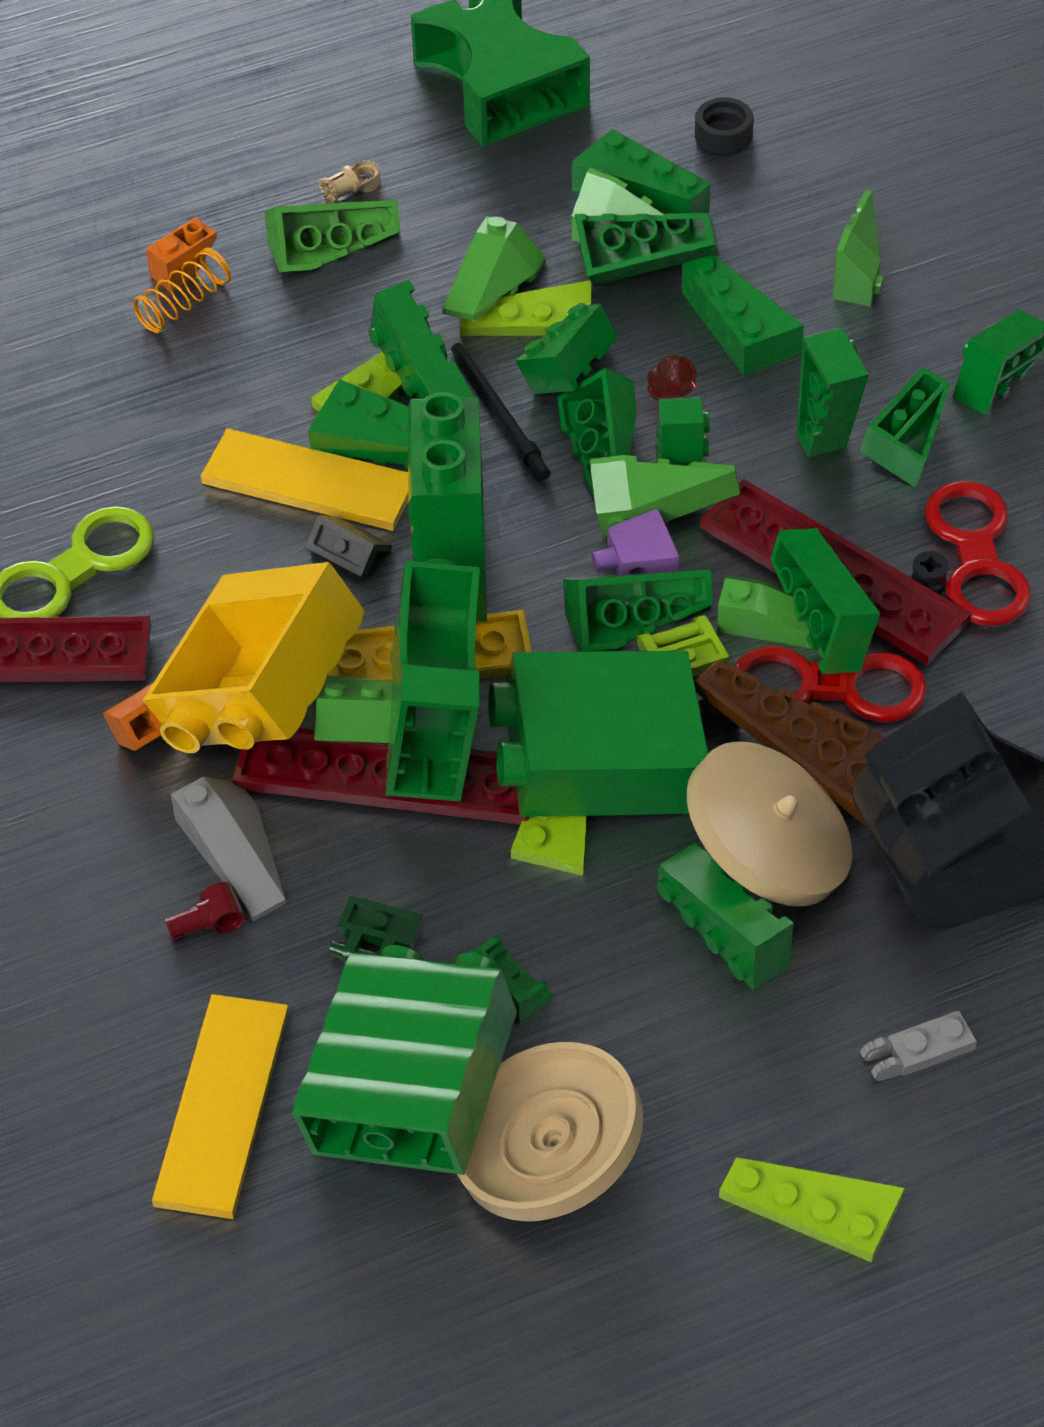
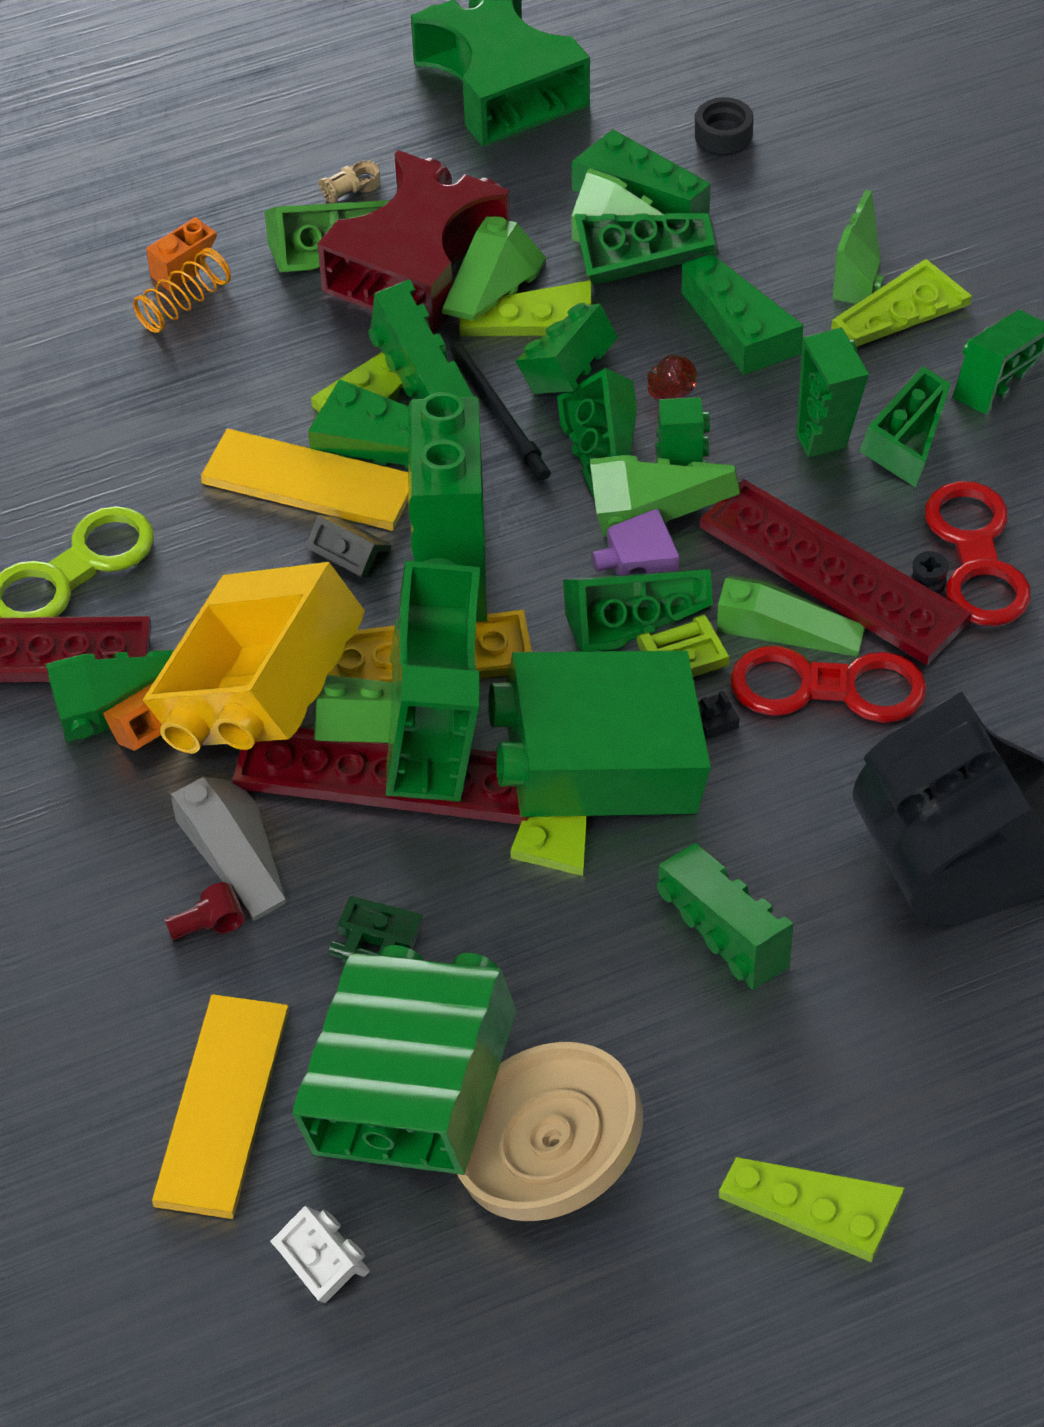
(90, 686): none -> green wedge
(319, 1252): none -> white bracket
(410, 236): none -> dark red brick
(525, 991): green hinge -> none
(769, 824): tan container -> none
(812, 735): reddish brown wing -> none
(826, 598): green wedge -> none
(903, 303): none -> lime wing
(920, 1046): light grey hinge -> none

